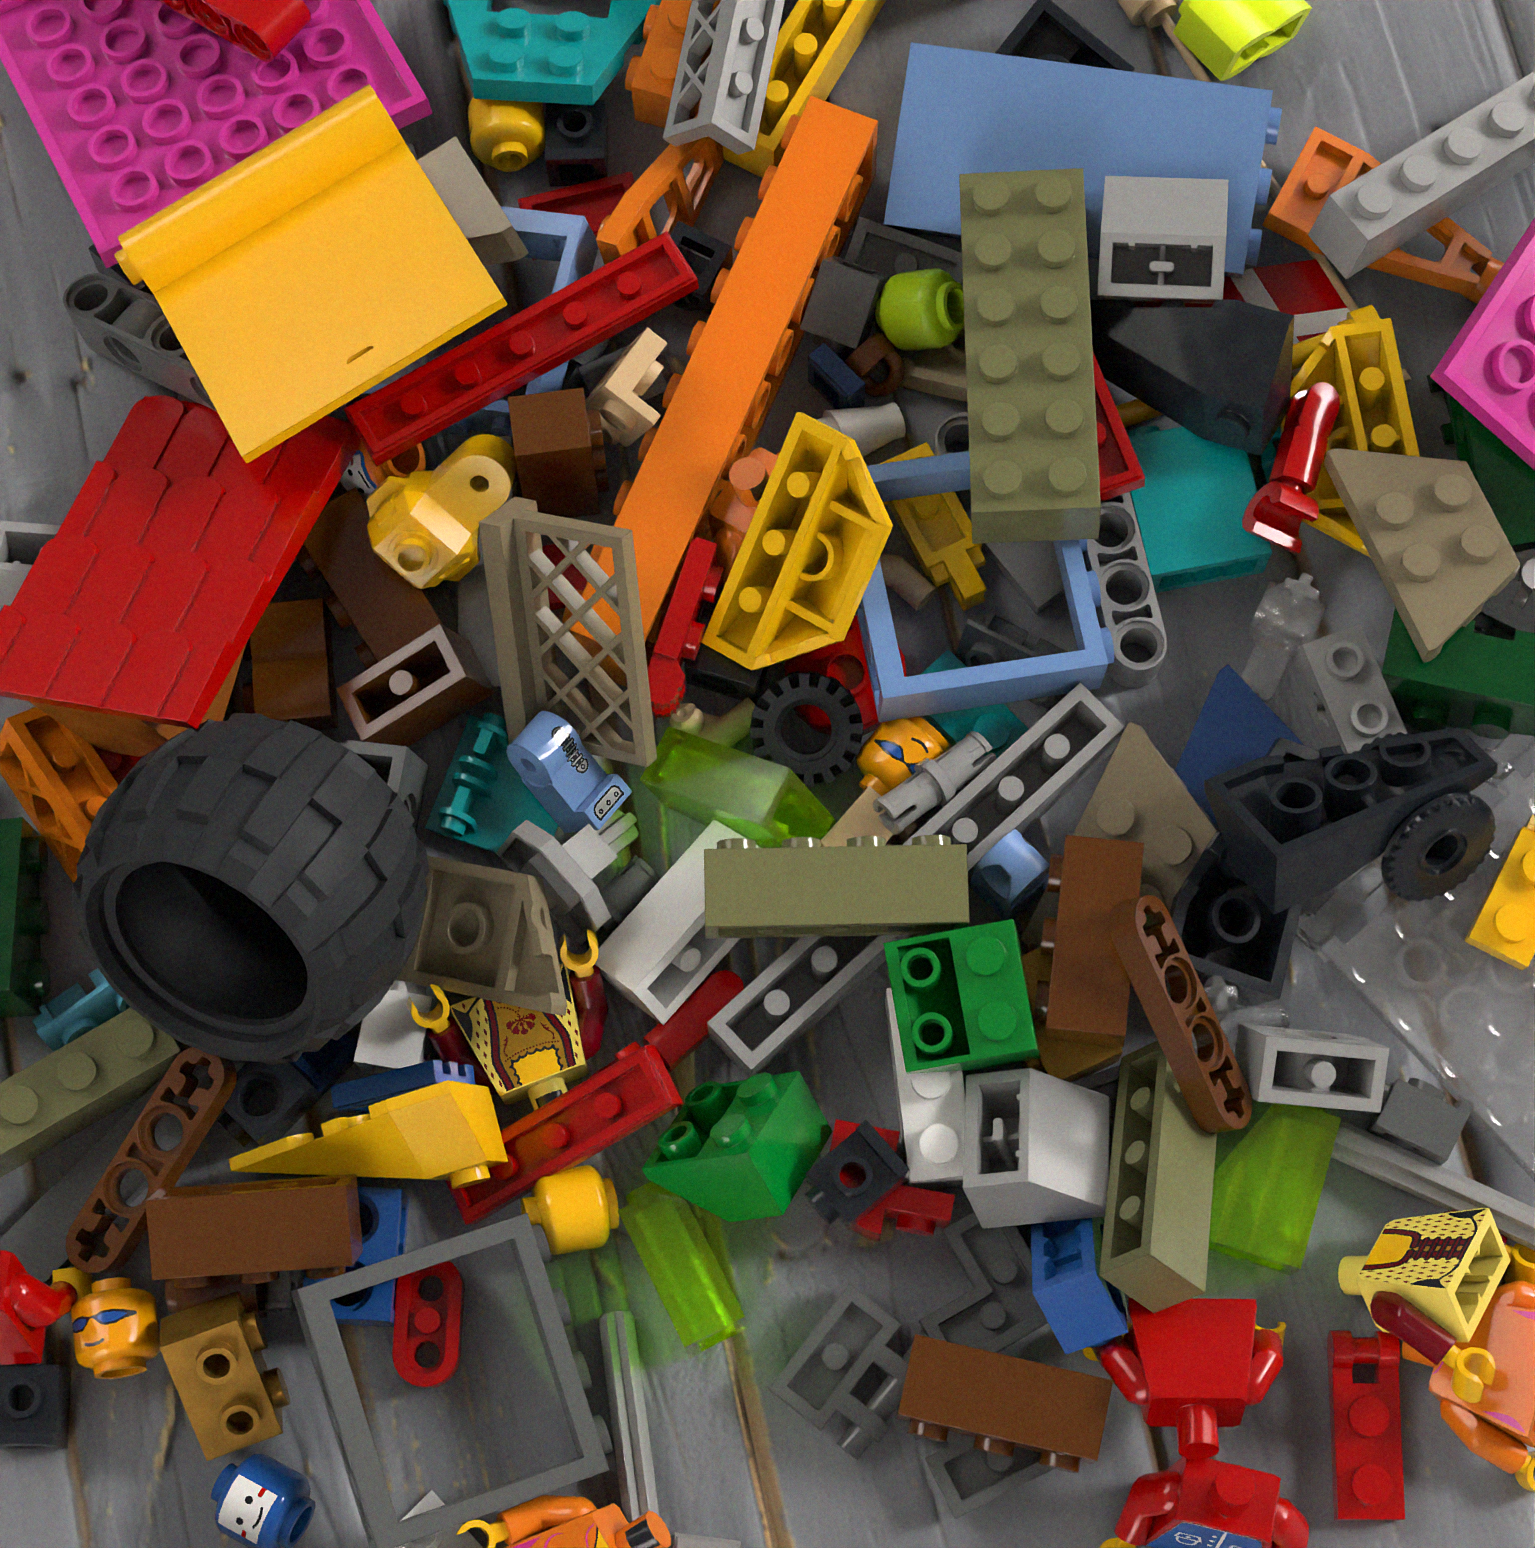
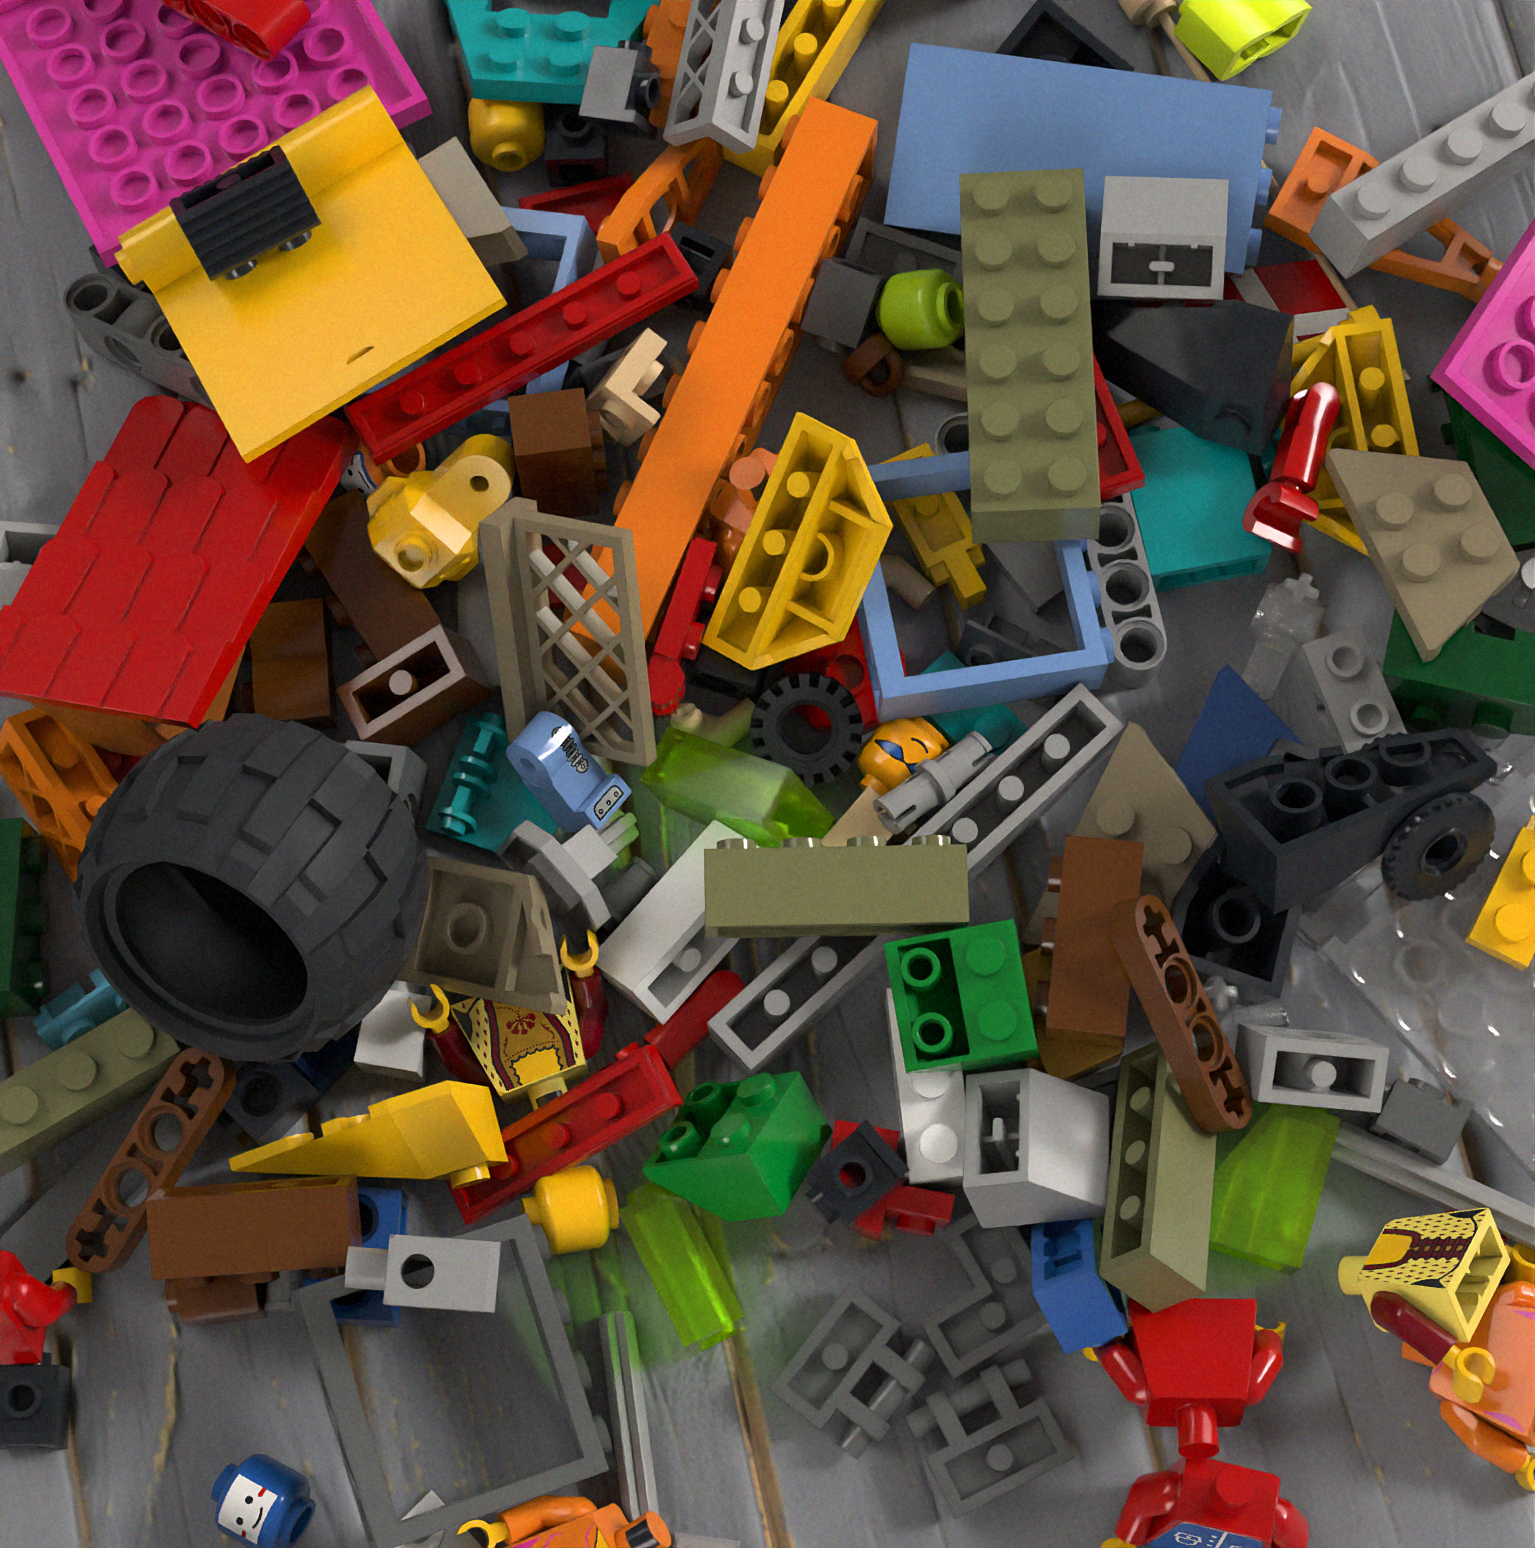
(115, 1329): light orange head -> none
(223, 1375): pearl gold brick -> none
(246, 215): none -> black brick
(360, 1093): blue tile -> none
(427, 1322): red plate -> none
(462, 1277): none -> light grey torso
(622, 90): none -> brick
(835, 379): dark blue tile -> none
(868, 426): white cone -> none
(1004, 1403): reddish brown brick -> none
(1010, 876): medium blue leg -> none
(1365, 1428): red plate -> none

